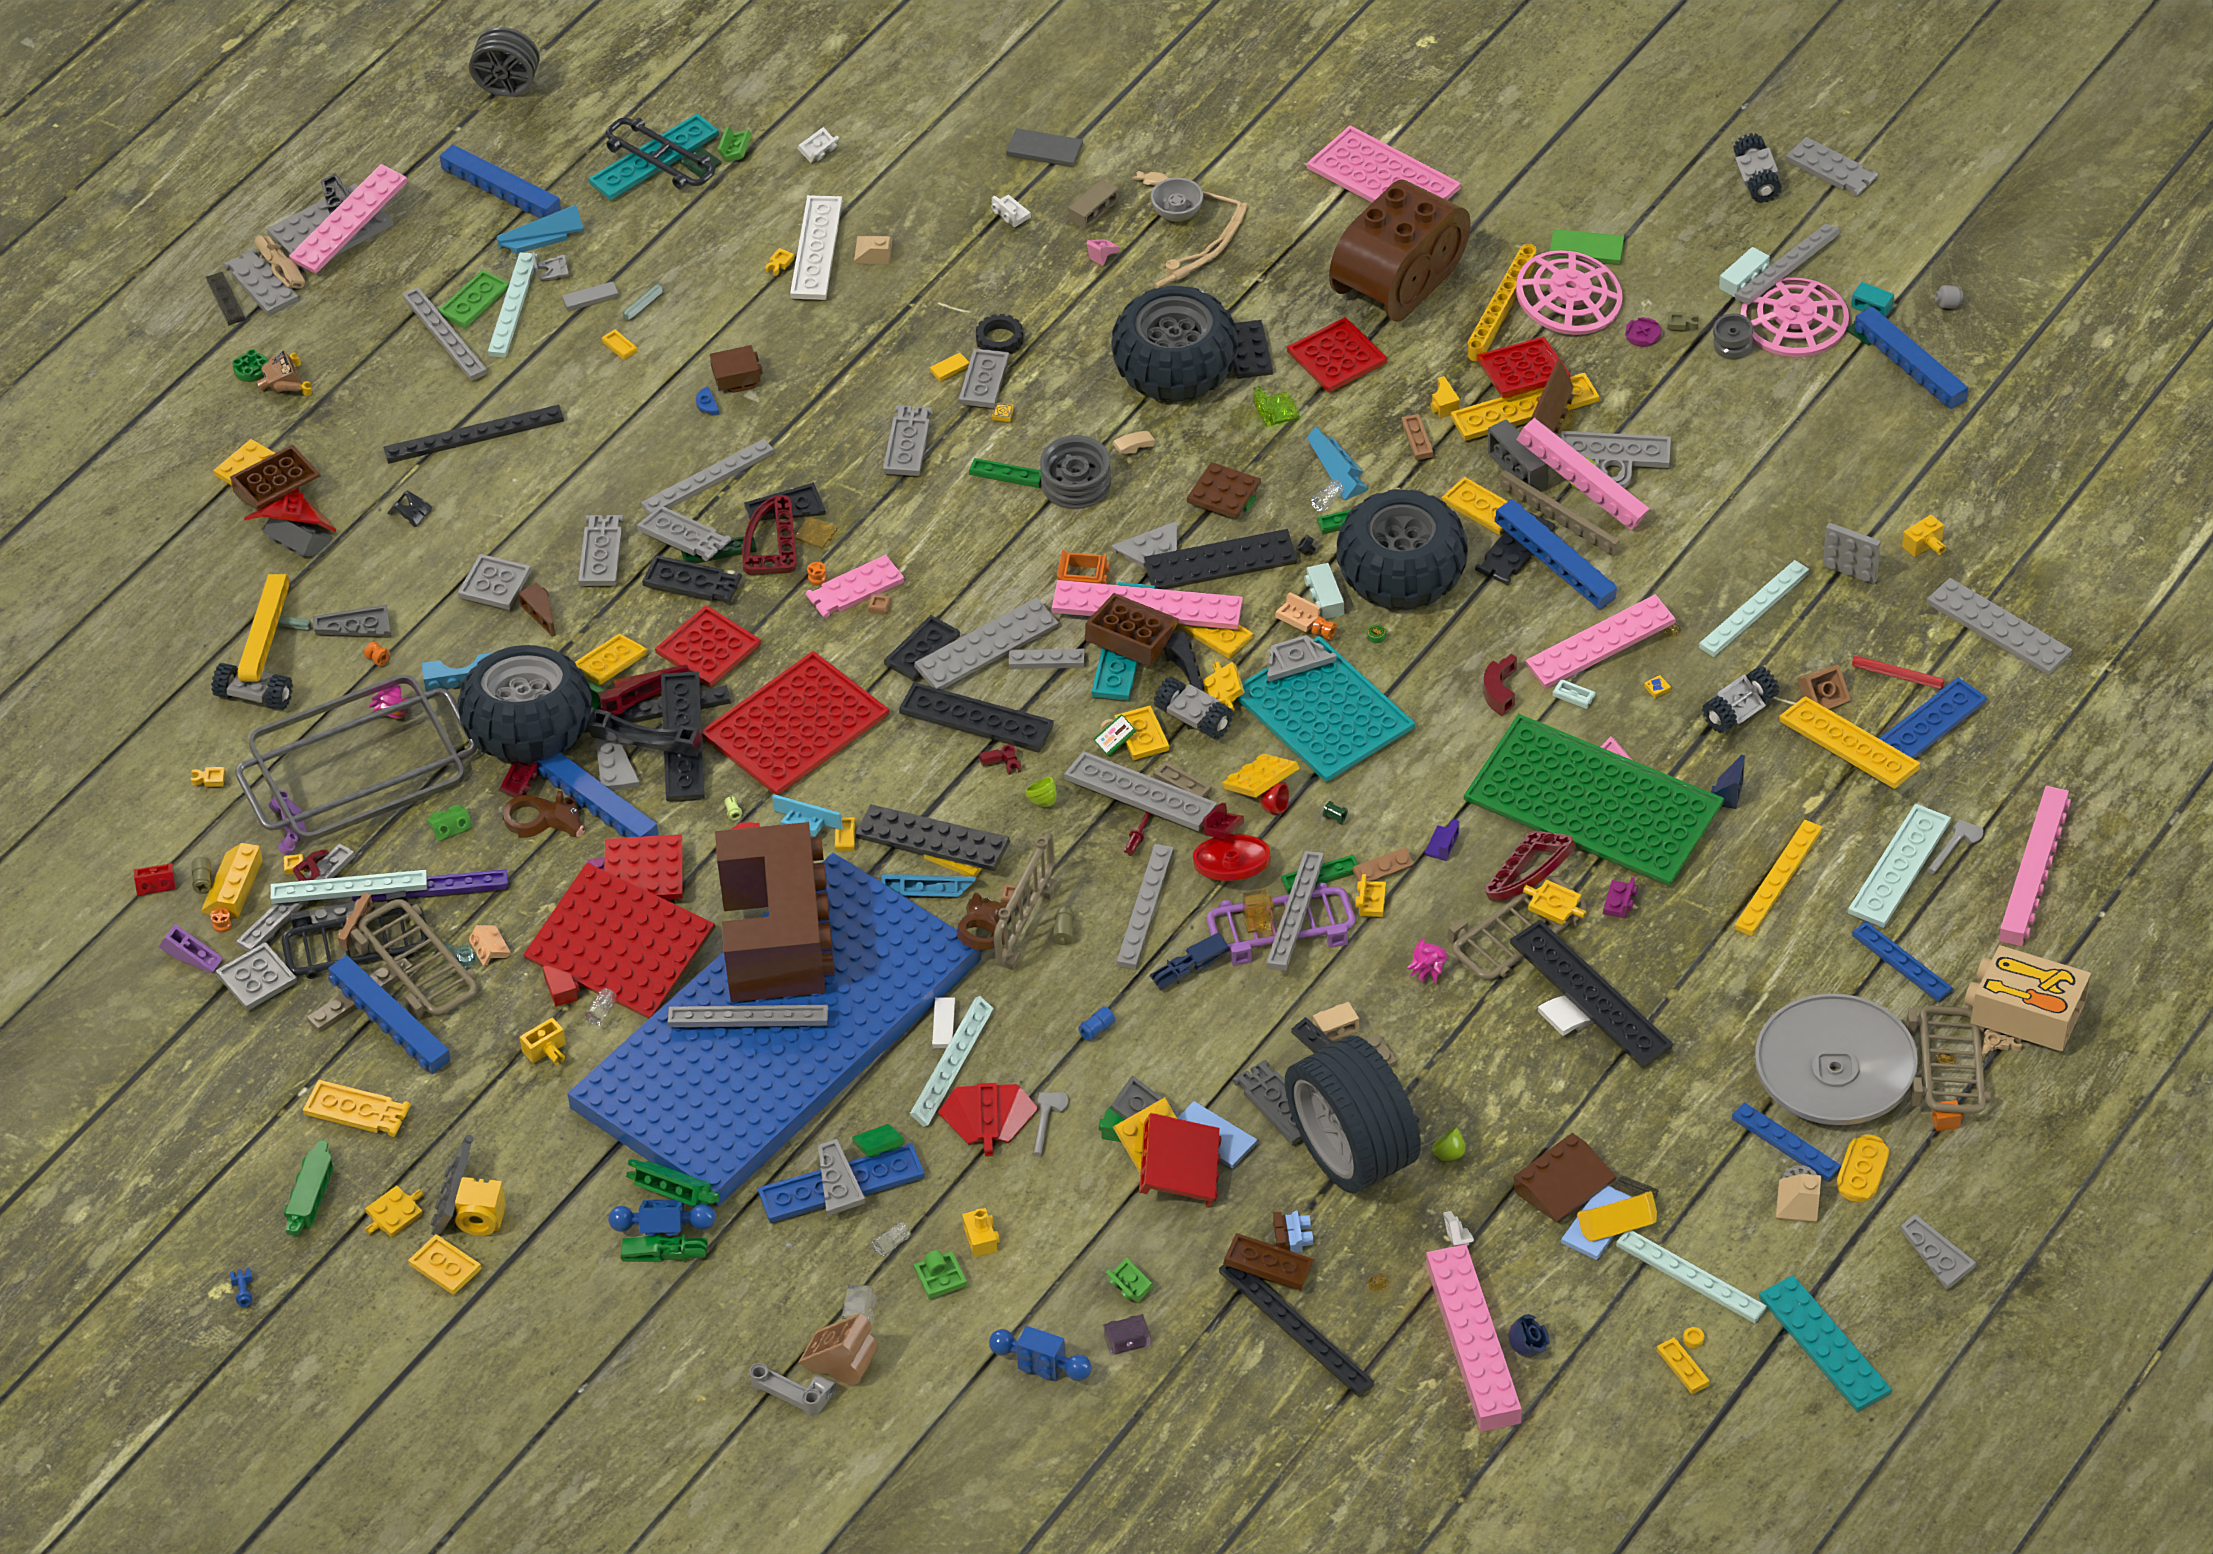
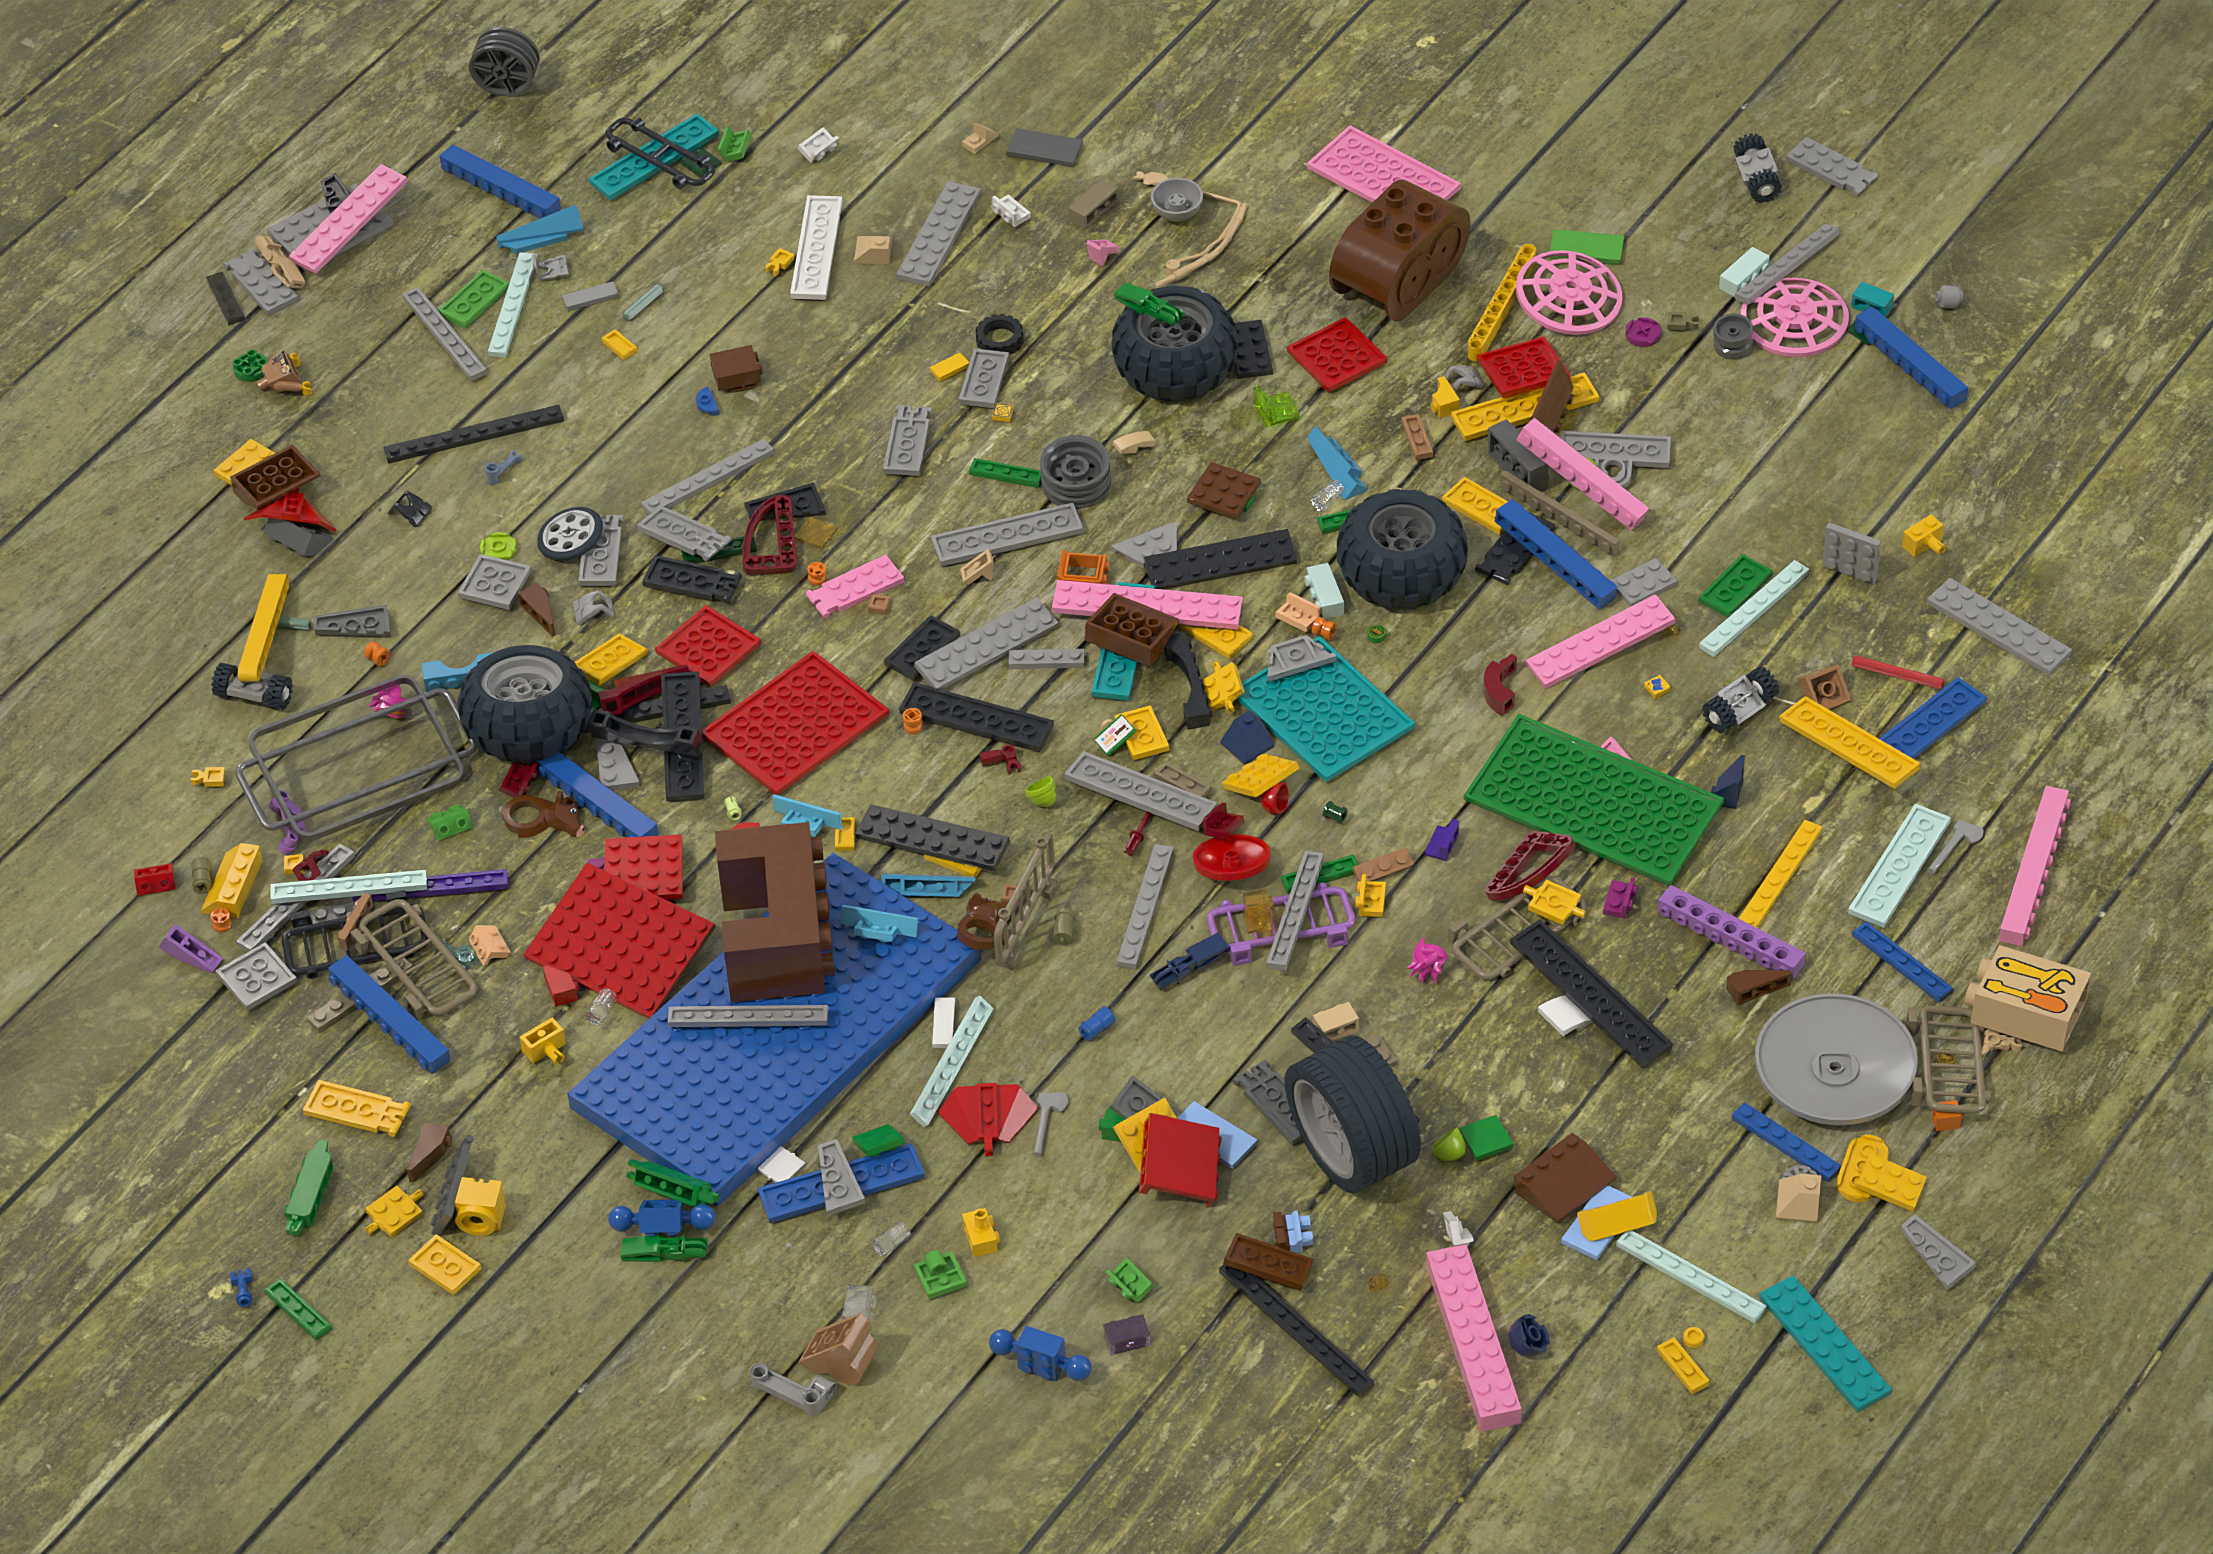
(298, 1309): none -> green tile
(429, 1149): none -> slope
(493, 470): none -> sand blue brick
(499, 546): none -> lime tile
(570, 533): none -> wedge
(584, 609): none -> light grey piece
(781, 1165): none -> white piece
(878, 924): none -> medium azure bracket
(912, 721): none -> orange wheel
(938, 234): none -> light grey plate
(979, 566): none -> tan slope
(980, 138): none -> tan slope
(1007, 534): none -> light grey plate
(1145, 302): none -> green arm
(1193, 707): plate -> none
(1247, 738): none -> dark blue slope
(1306, 545): black tile -> none
(1469, 374): none -> light grey piece
(1486, 1137): none -> green tile
(1573, 696): light aqua tile -> none
(1633, 1187): clear smoke tile -> none
(1644, 582): none -> light grey plate
(1730, 931): none -> medium lavender brick
(1735, 585): none -> green tile
(1752, 984): none -> reddish brown slope
(1891, 1182): none -> yellow plate

